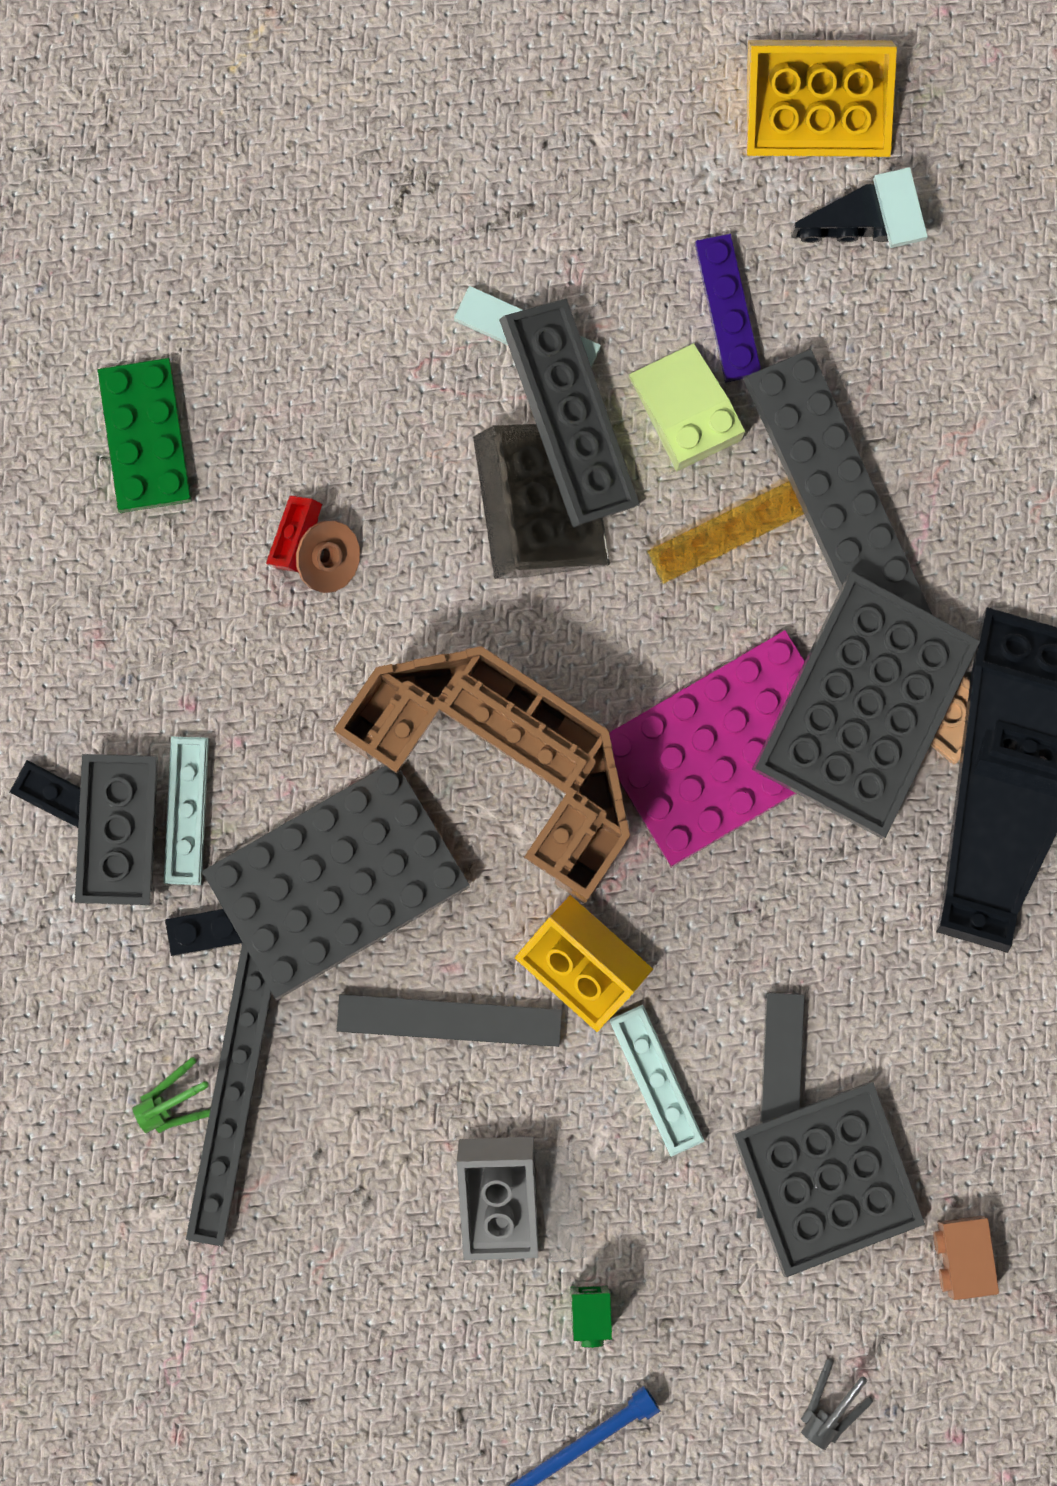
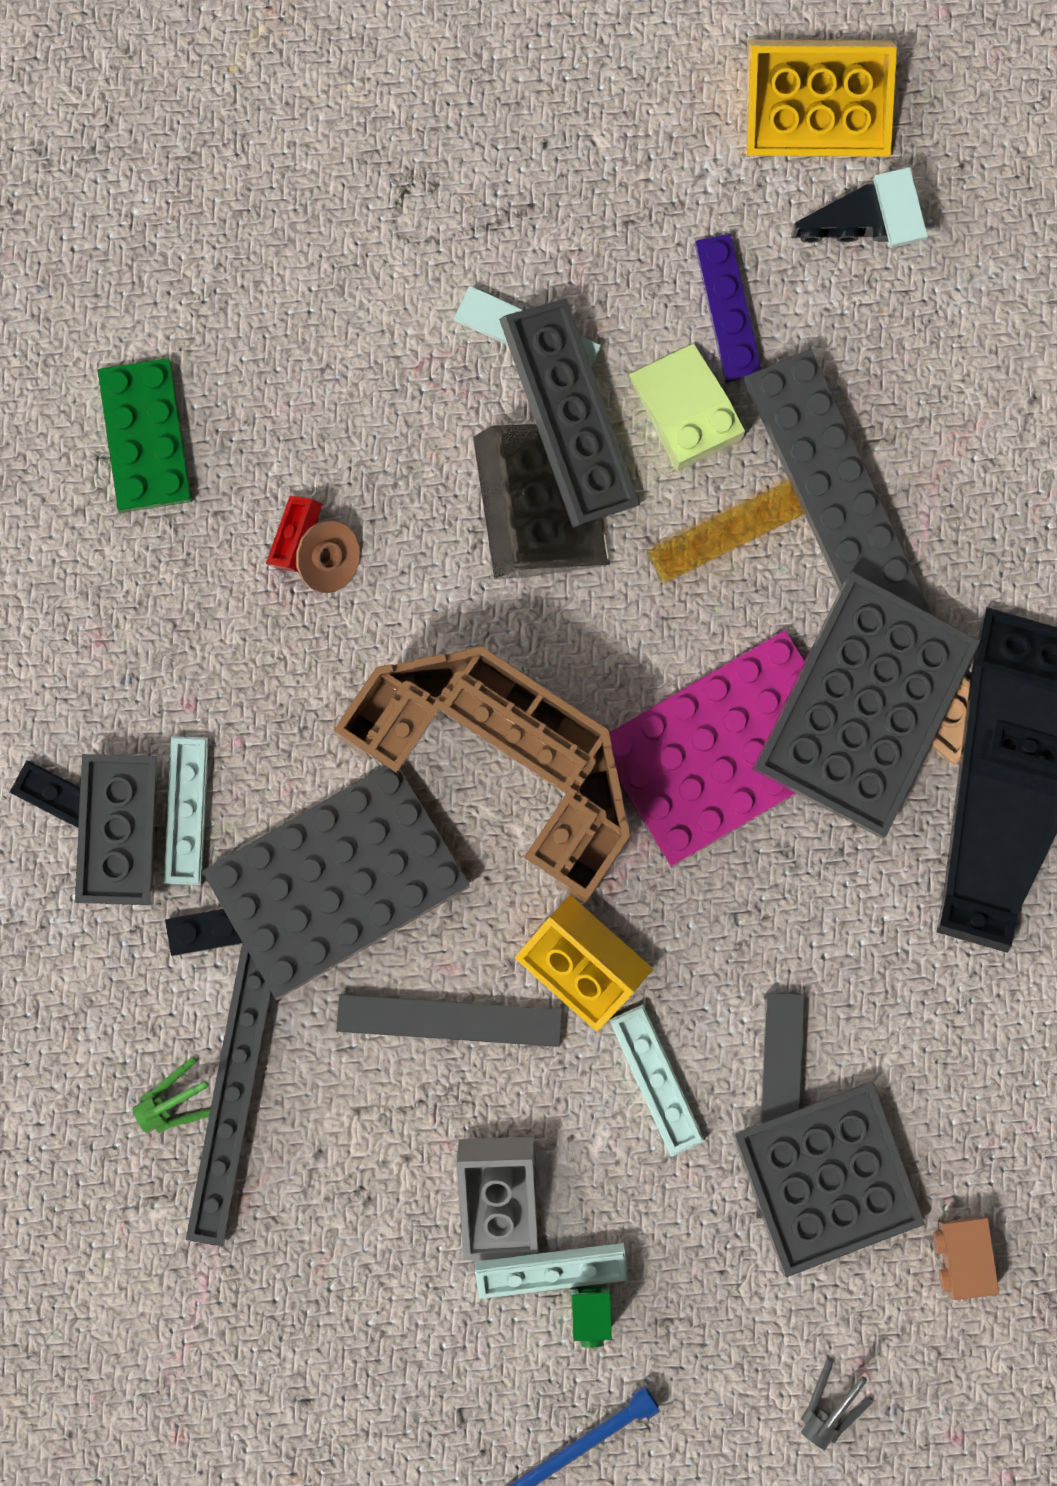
(551, 1271): none -> light aqua tile

